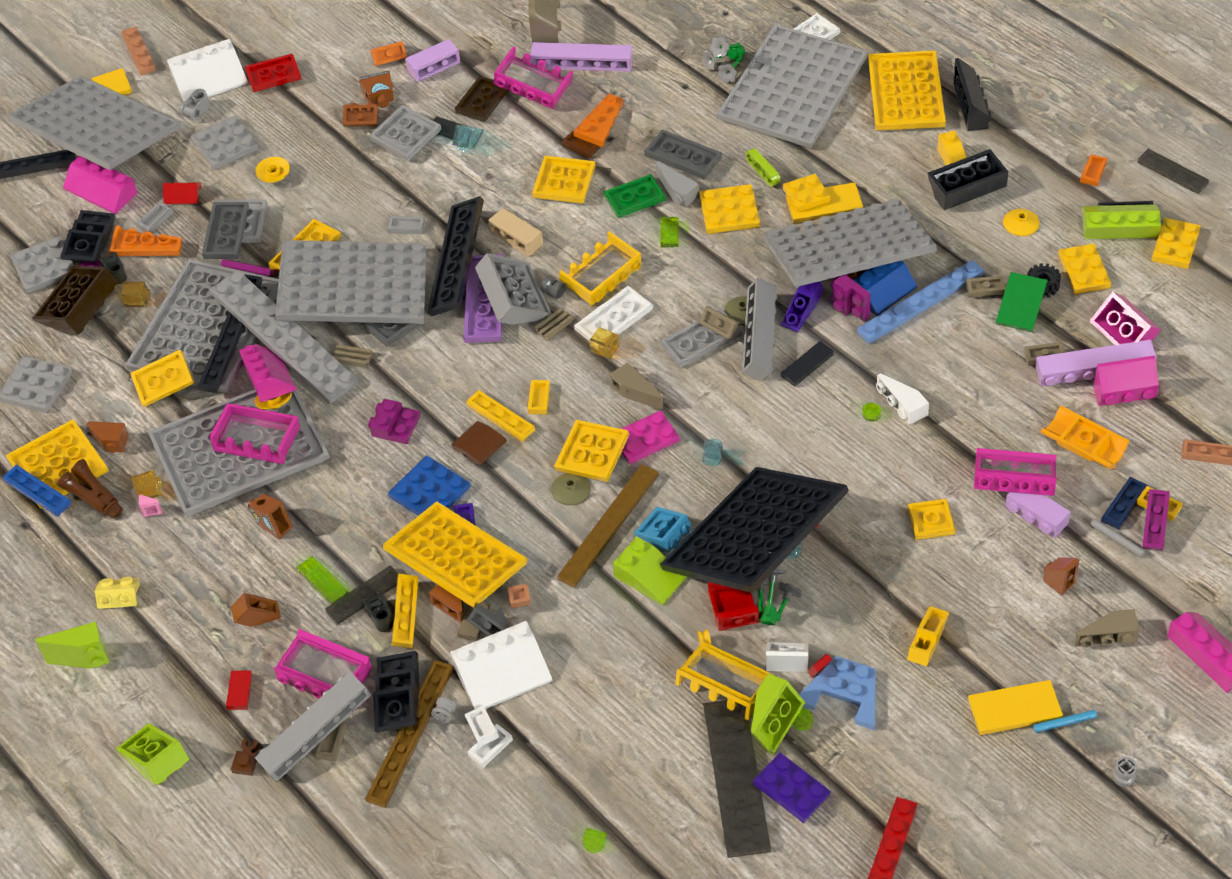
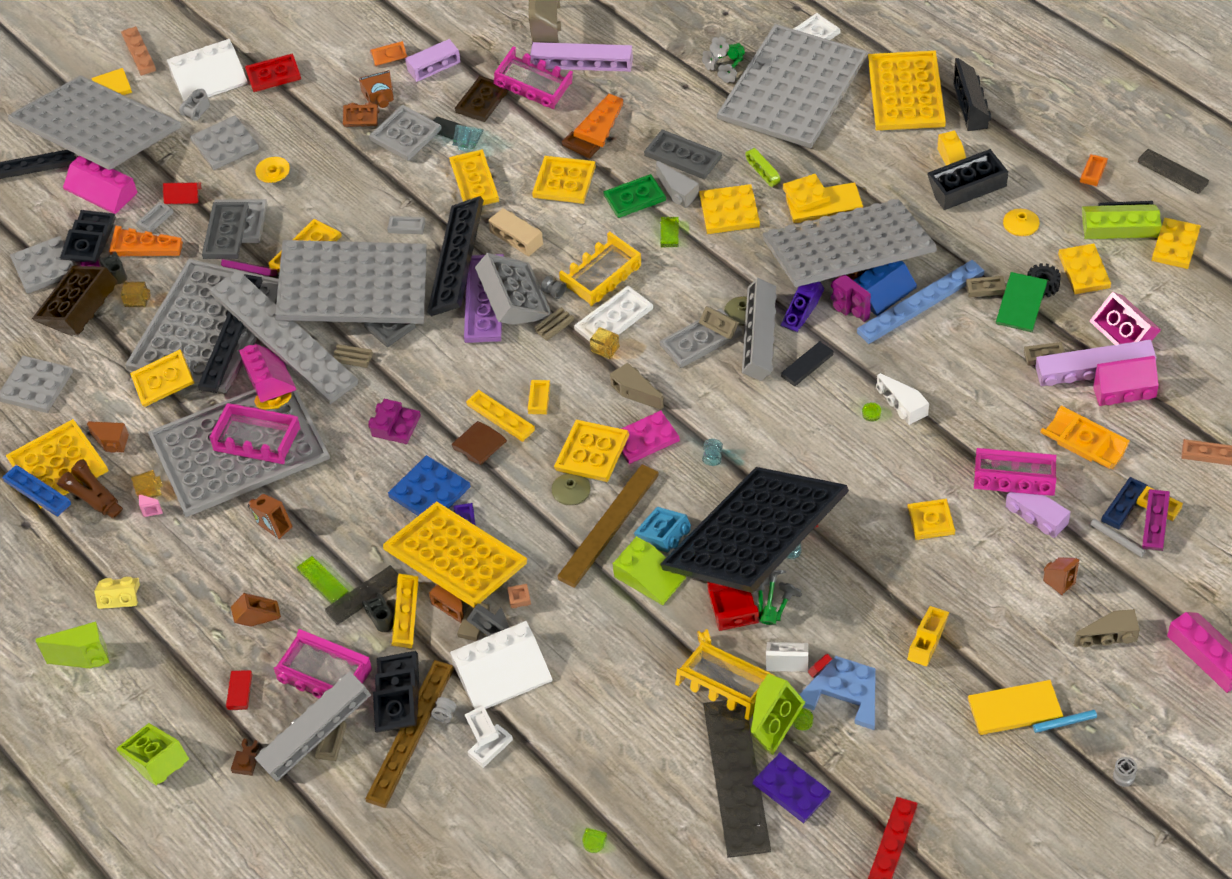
(474, 177): none -> yellow plate

